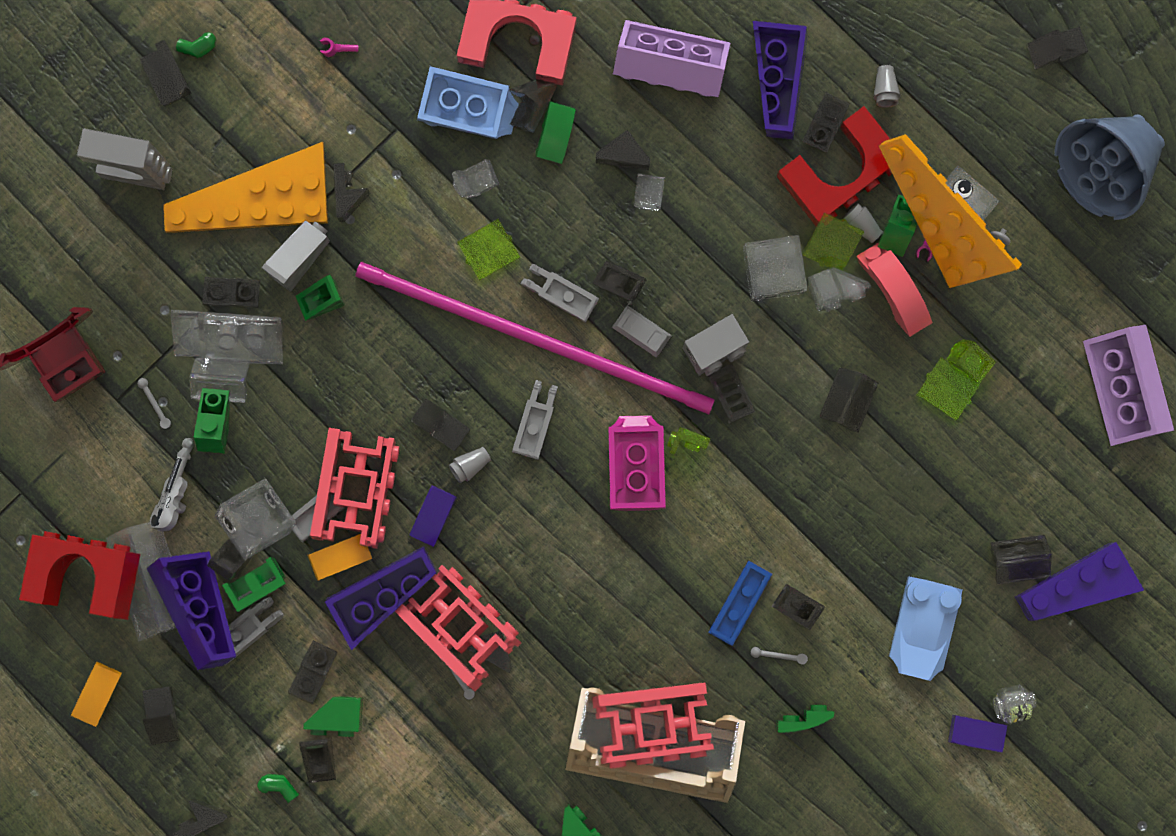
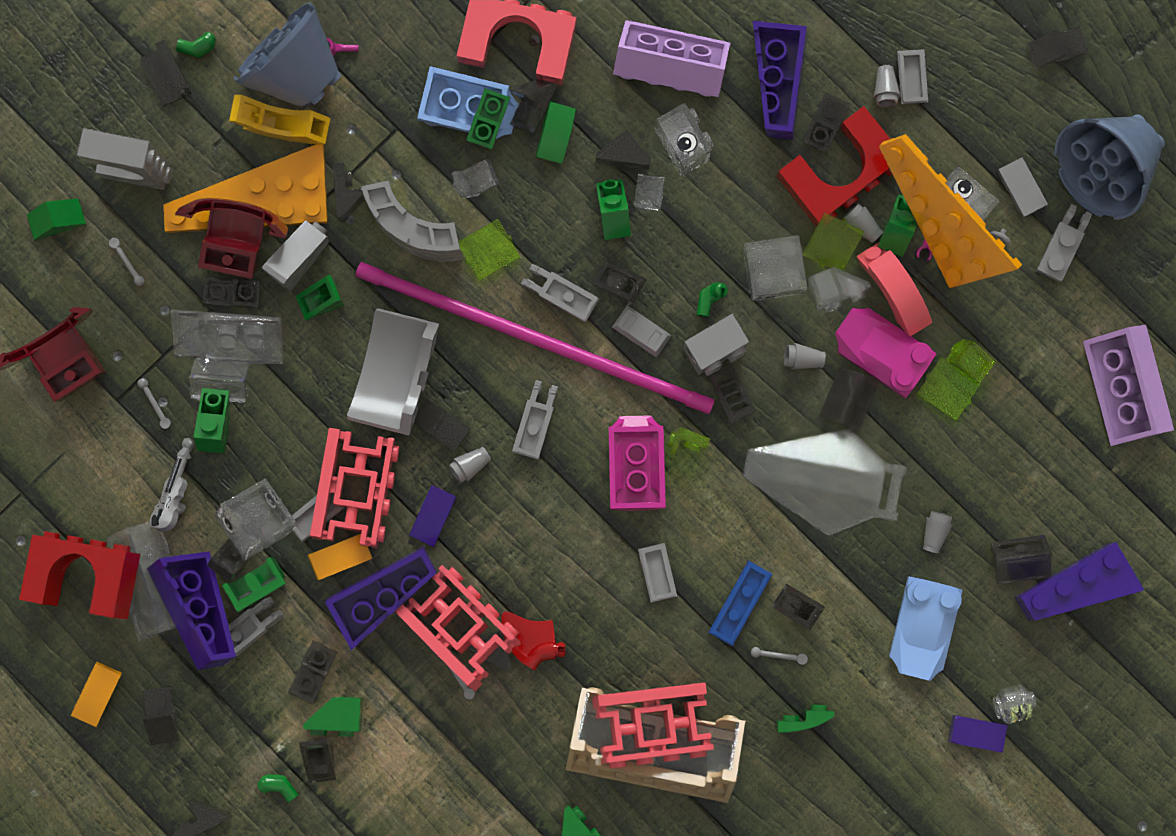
(55, 218): none -> green slope
(115, 244): none -> light grey hinge
(233, 234): none -> dark red piece
(279, 123): none -> yellow arch
(293, 61): none -> sand blue cone
(393, 372): none -> light grey panel
(411, 234): none -> light grey panel
(488, 118): none -> green slope
(536, 640): none -> red arm
(613, 209): none -> green slope
(657, 572): none -> light grey tile
(684, 139): none -> clear brick
(708, 296): none -> green arm
(803, 357): none -> light grey cone
(826, 479): none -> clear windscreen
(883, 350): none -> dark pink slope
(912, 76): none -> light grey tile
(936, 531): none -> light grey cone
(1022, 187): none -> light grey tile
(1063, 246): none -> light grey hinge

